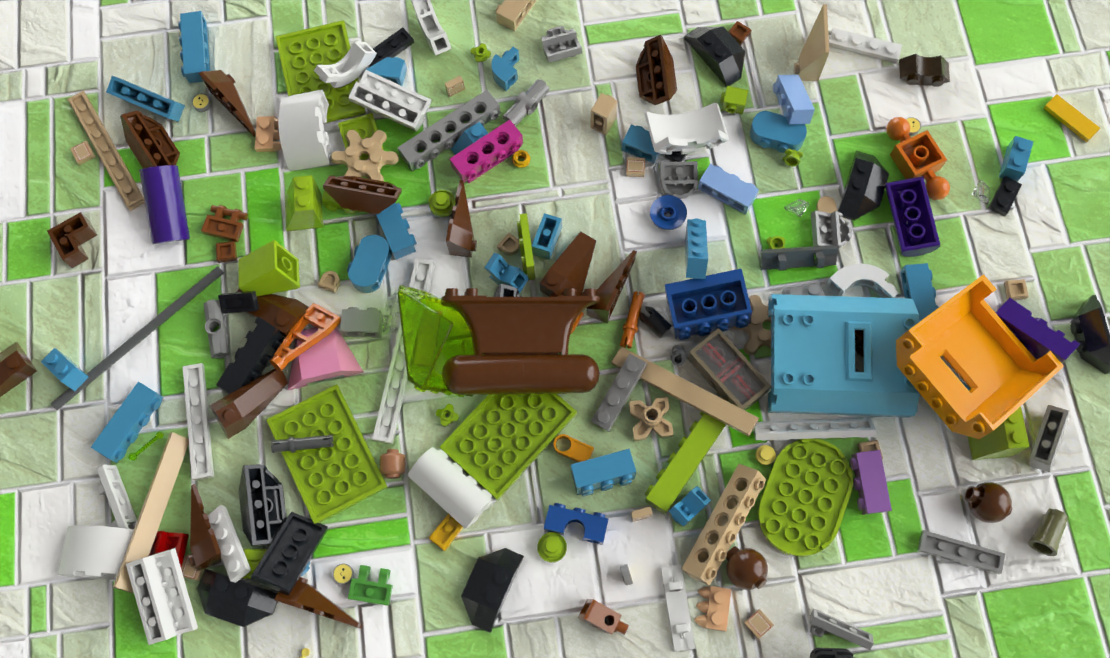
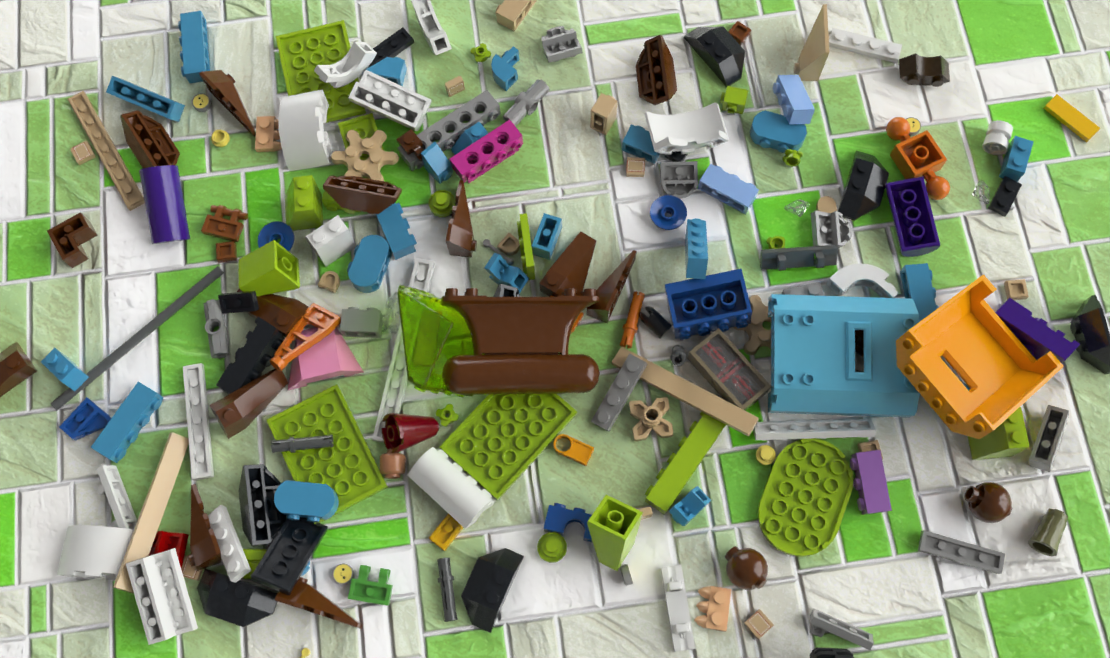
(85, 420): none -> blue wing
(133, 456): clear neon green hinge -> none
(220, 138): none -> light yellow plate
(276, 231): none -> blue dish
(306, 500): none -> dark azure brick
(331, 240): none -> white slope
(407, 430): none -> dark red cone
(411, 143): none -> reddish brown plate
(436, 163): none -> dark azure slope
(447, 592): none -> dark grey pin
(486, 243): none -> light grey hinge
(521, 154): yellow plate -> none
(595, 613): torso -> none
(603, 472): dark azure brick -> none
(613, 531): none -> lime slope
(724, 524): tan brick -> none
(997, 137): none -> white wheel

